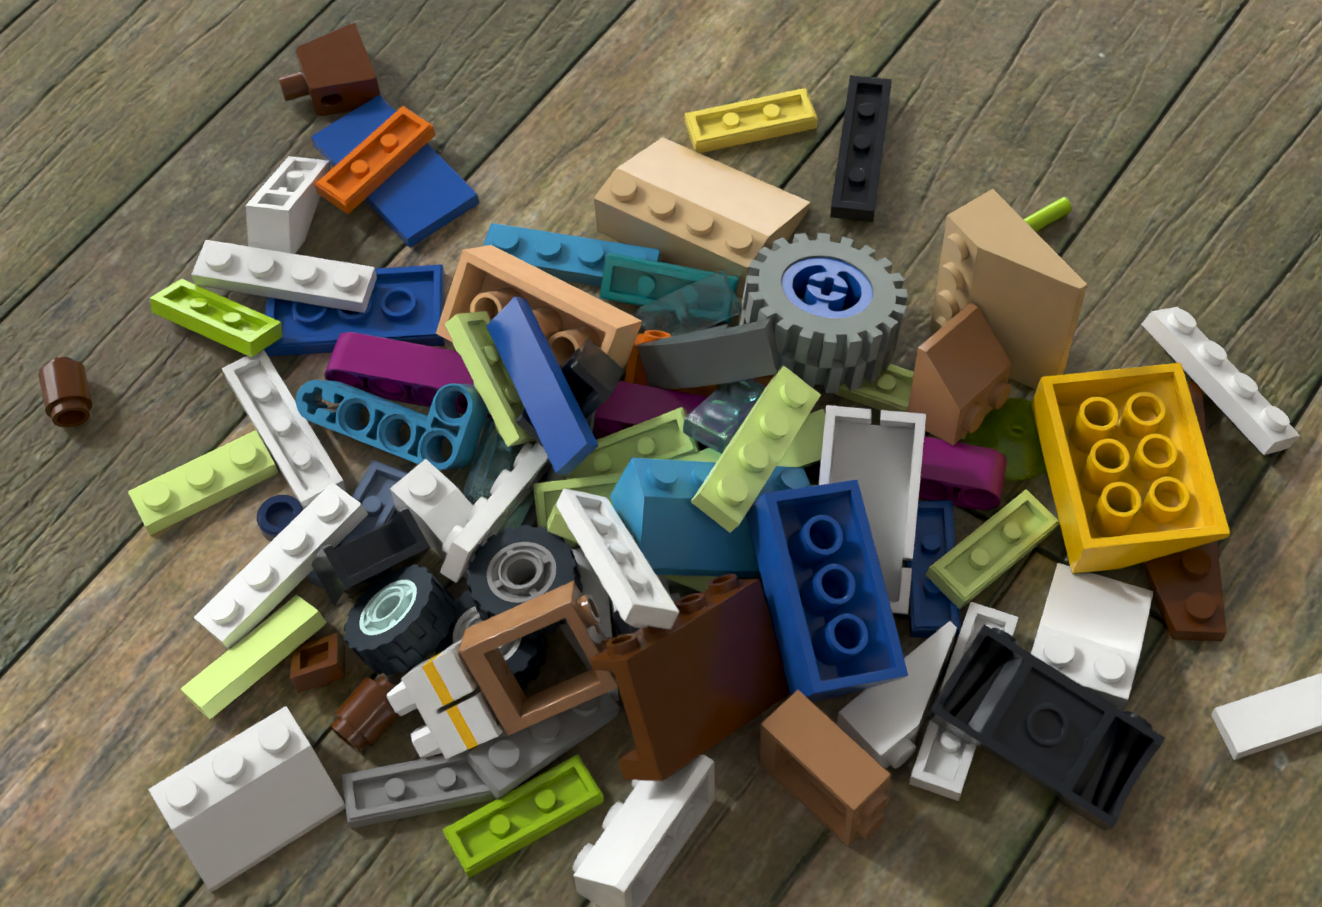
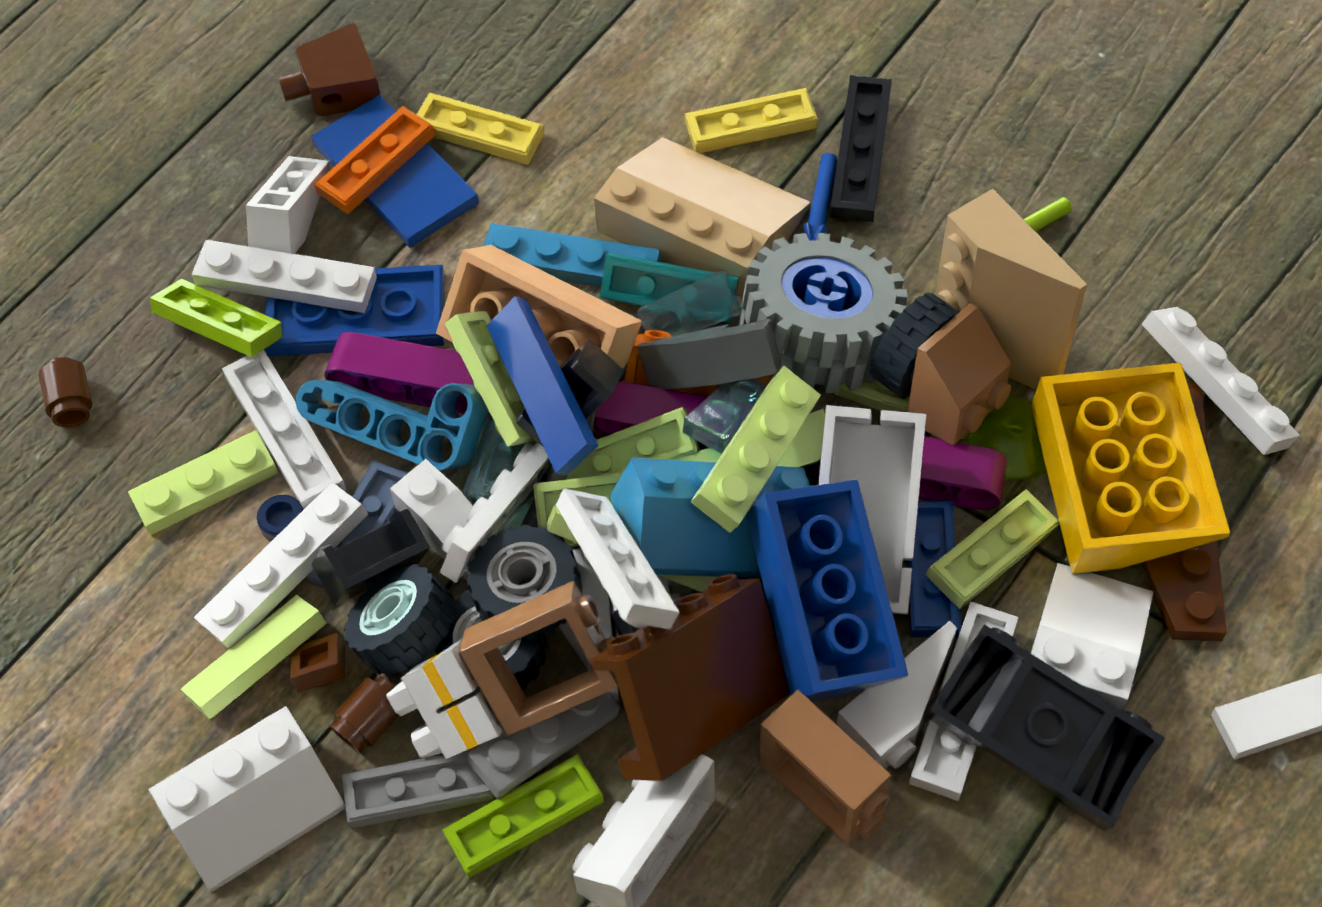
(482, 128): none -> light yellow tile
(821, 196): none -> blue piece
(897, 352): none -> black wheel

